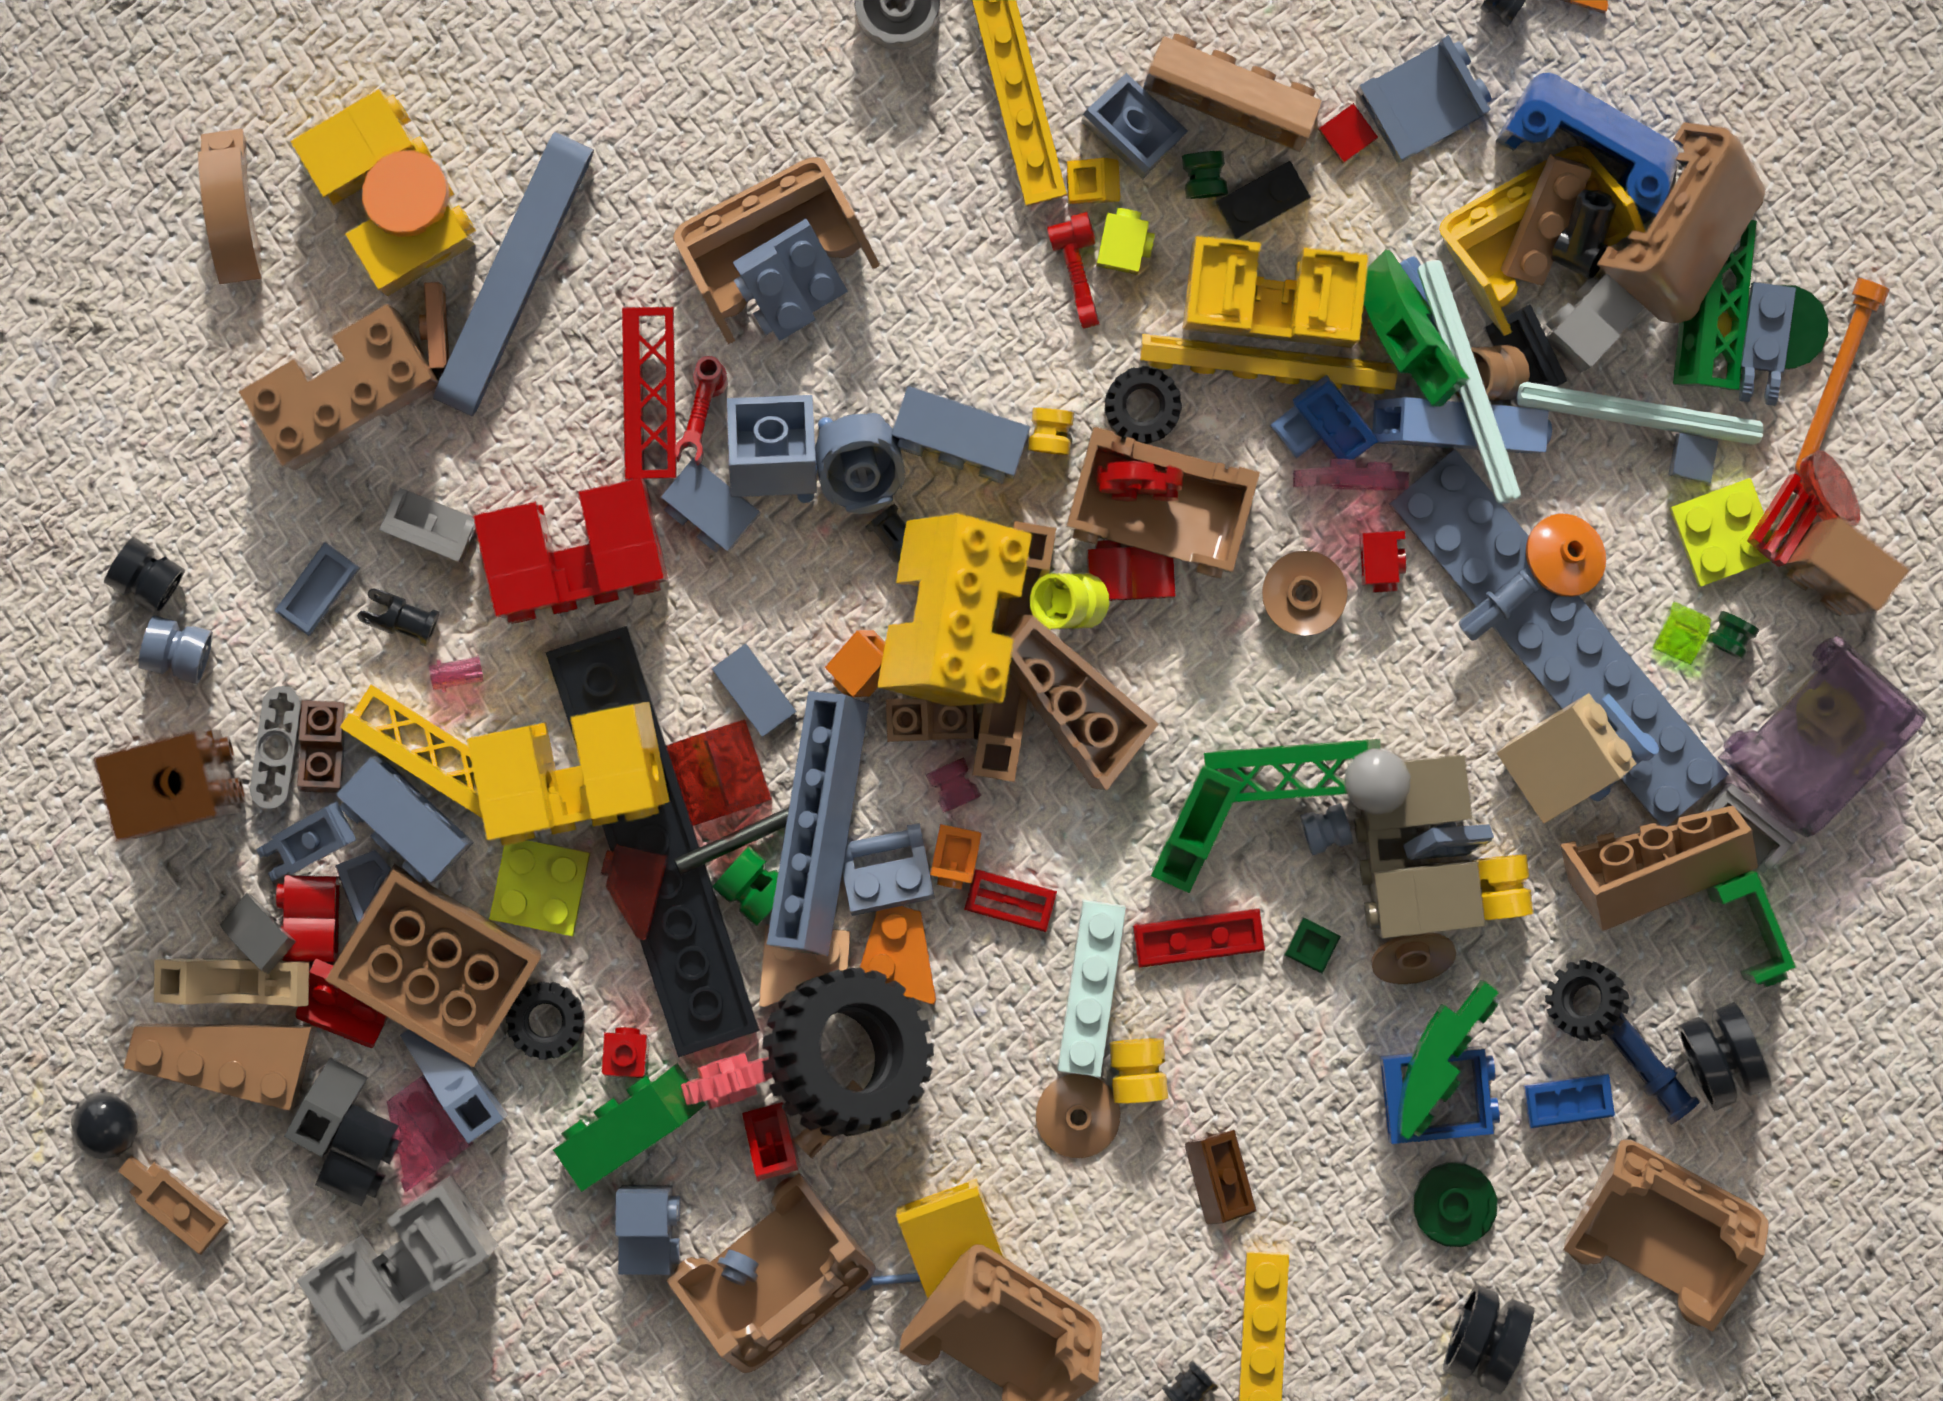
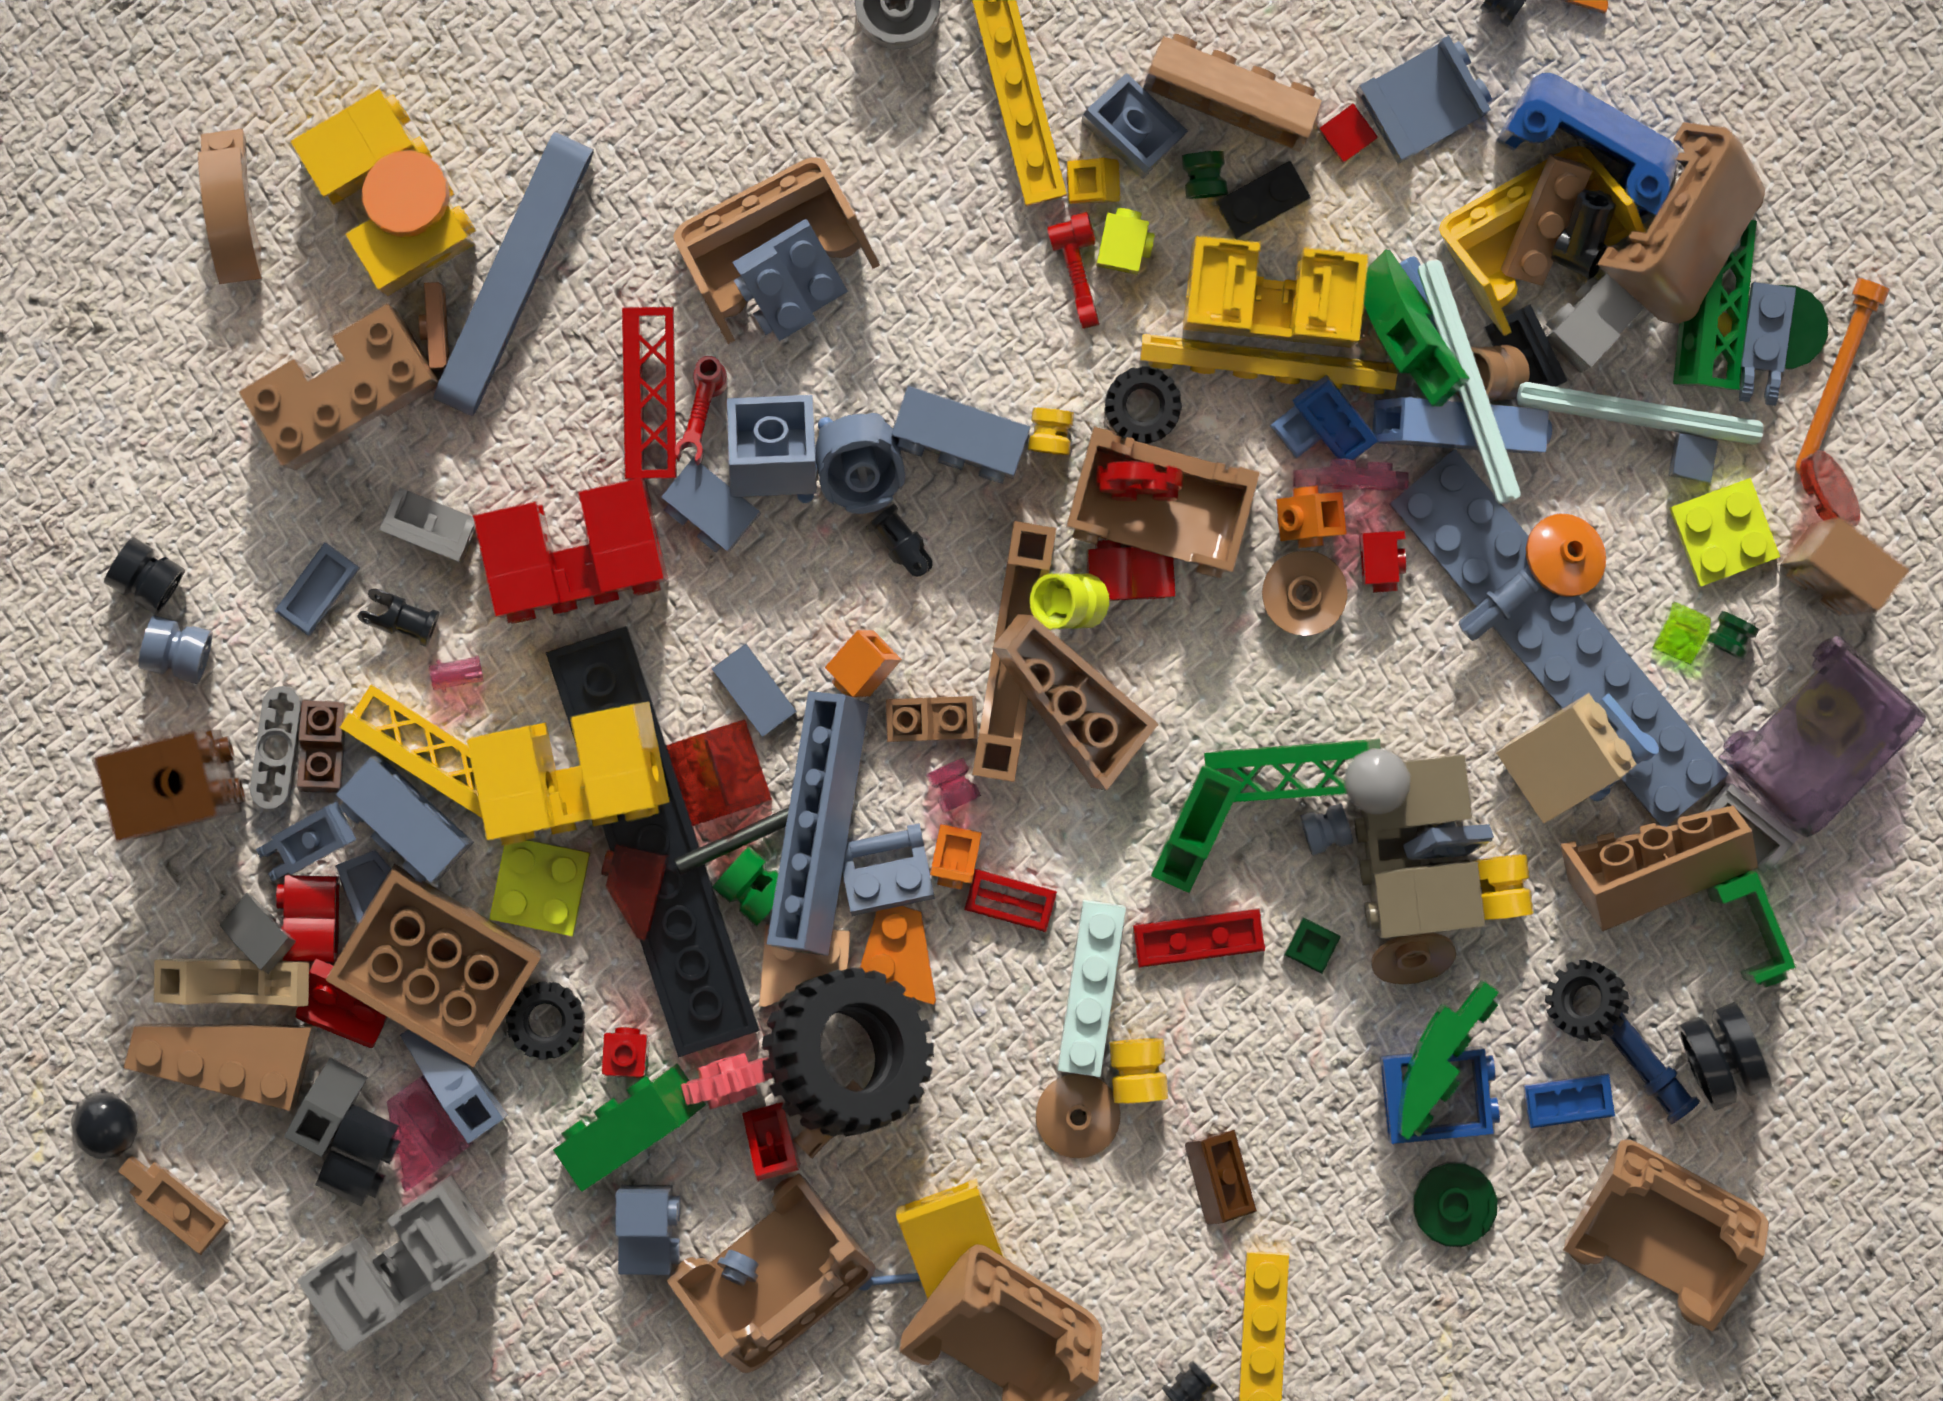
(960, 575): yellow piece -> none
(1302, 517): none -> orange brick
(1488, 1339): black wheel -> none
(1780, 558): red tile -> none

